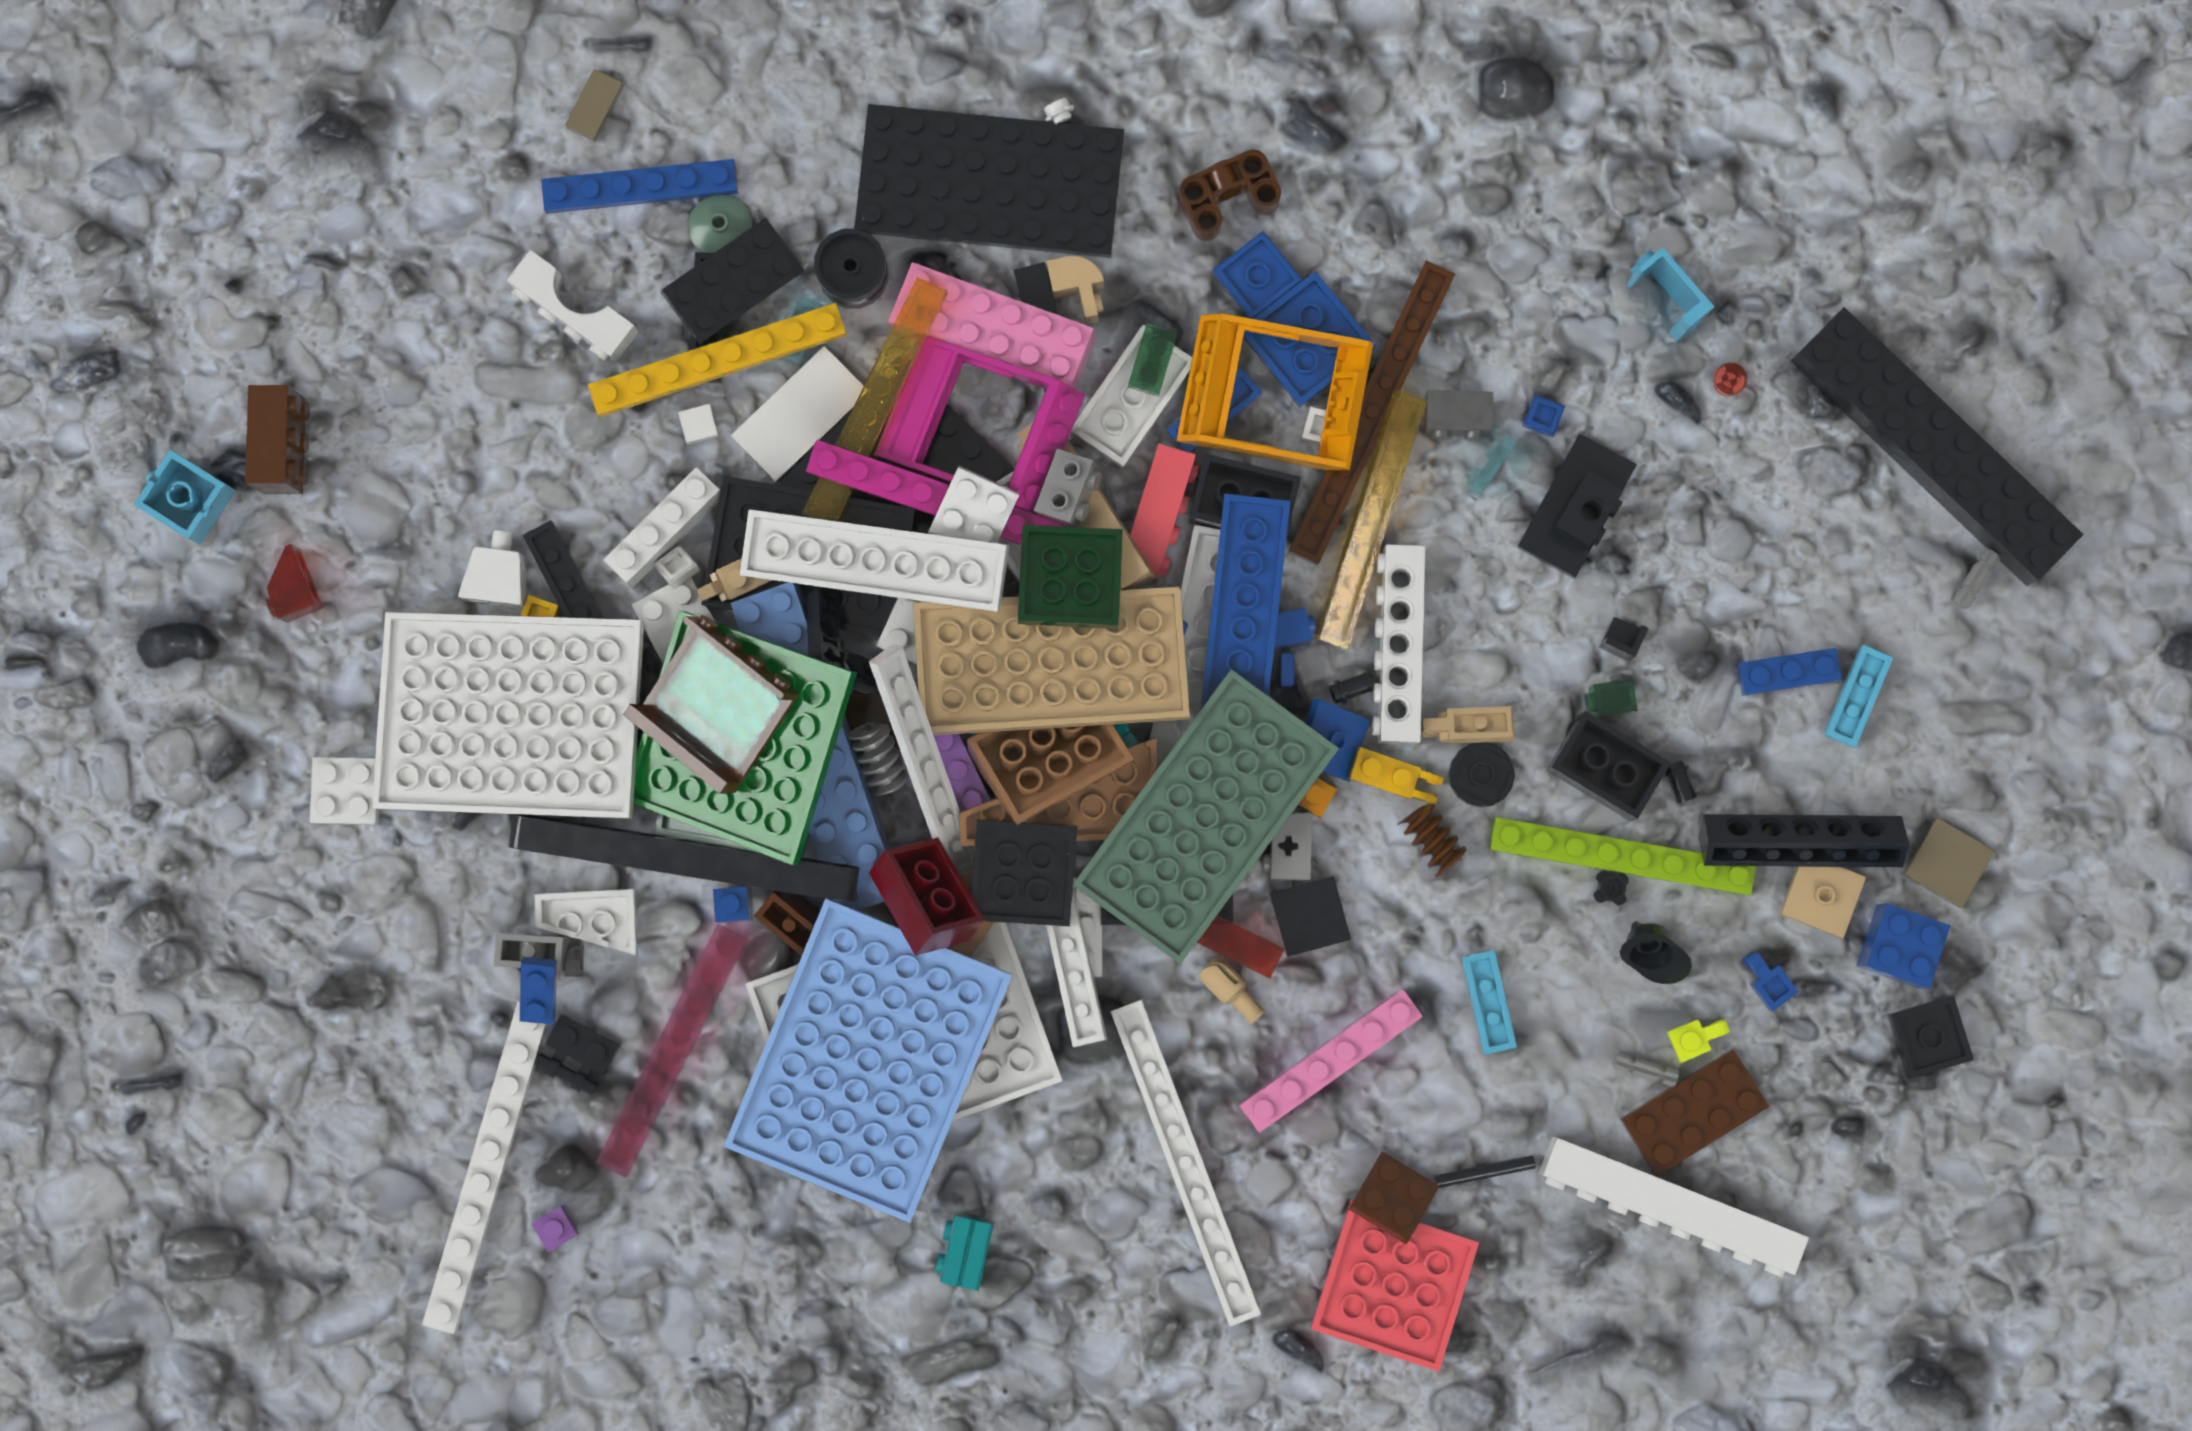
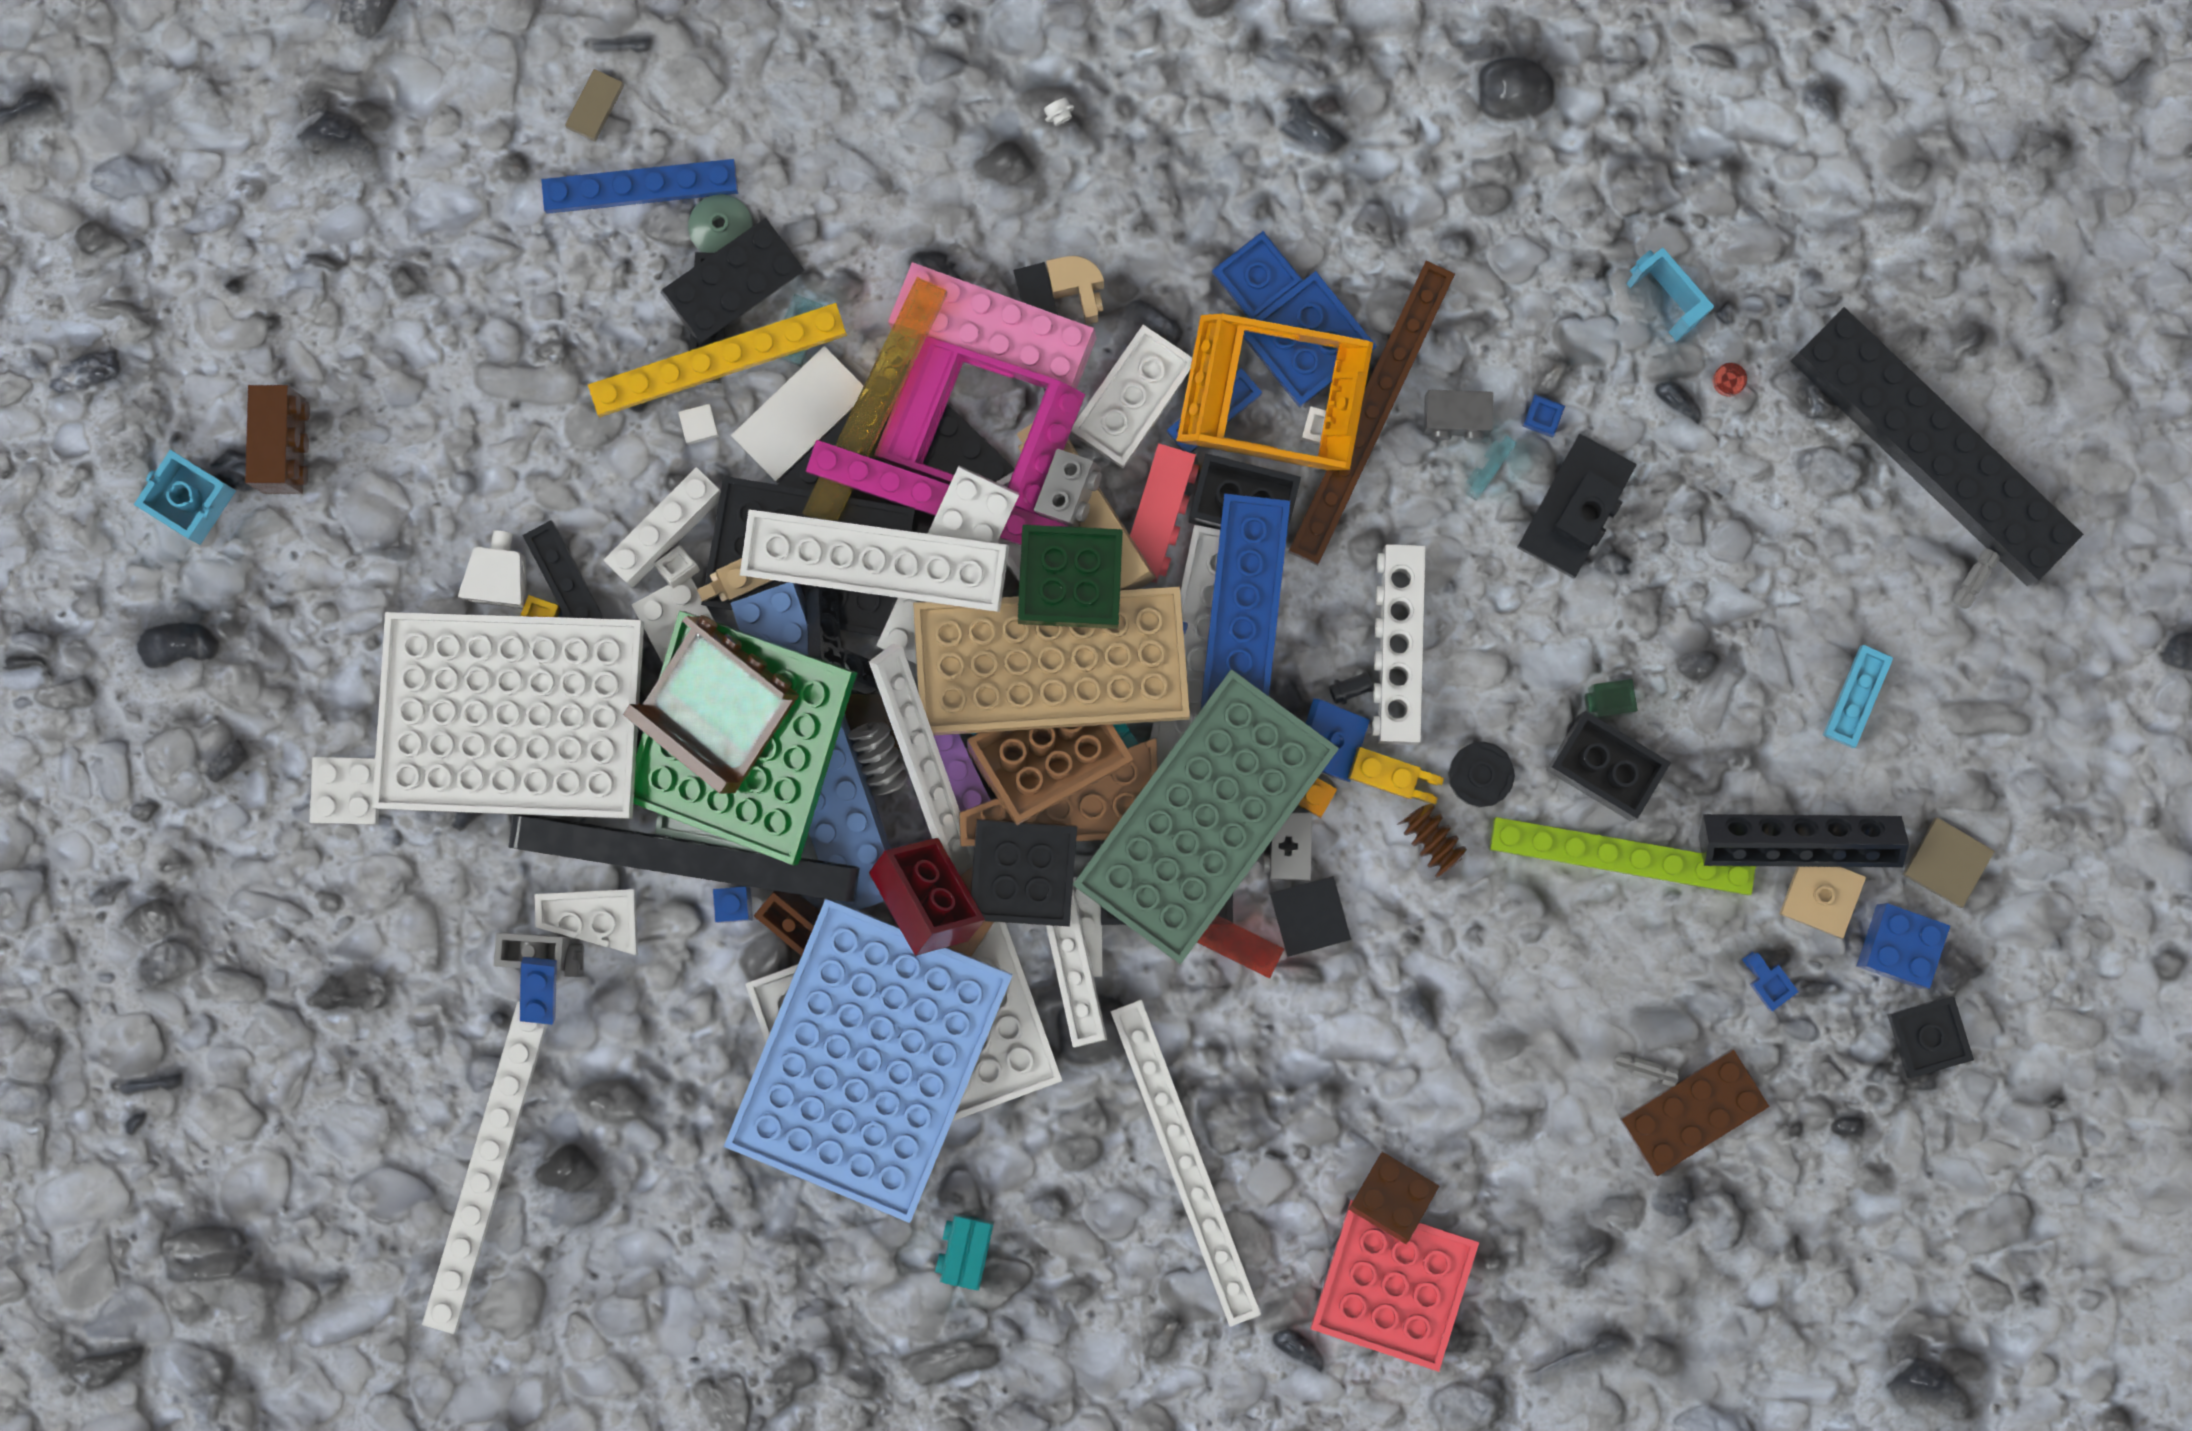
(292, 587): clear red slope -> none
(555, 1228): medium lavender plate -> none
(581, 1044): black plate -> none
(604, 330): white arch -> none
(672, 1050): clear pink plate -> none
(847, 249): black wheel -> none
(989, 180): black plate -> none
(1152, 359): clear green plate -> none
(1224, 182): reddish brown beam -> none
(1230, 988): tan arm -> none
(1286, 671): blue tile -> none
(1294, 629): blue brick -> none
(1330, 1060): bright pink brick -> none
(1370, 519): clear yellow plate -> none
(1471, 725): tan hinge -> none
(1485, 1171): black bar -> none
(1488, 1002): medium azure plate -> none
(1619, 882): black plate -> none
(1623, 639): black panel -> none
(1654, 954): black piece -> none
(1673, 1205): white brick -> none
(1680, 782): black pin -> none
(1692, 1039): neon yellow plate -> none
(1789, 671): blue plate -> none

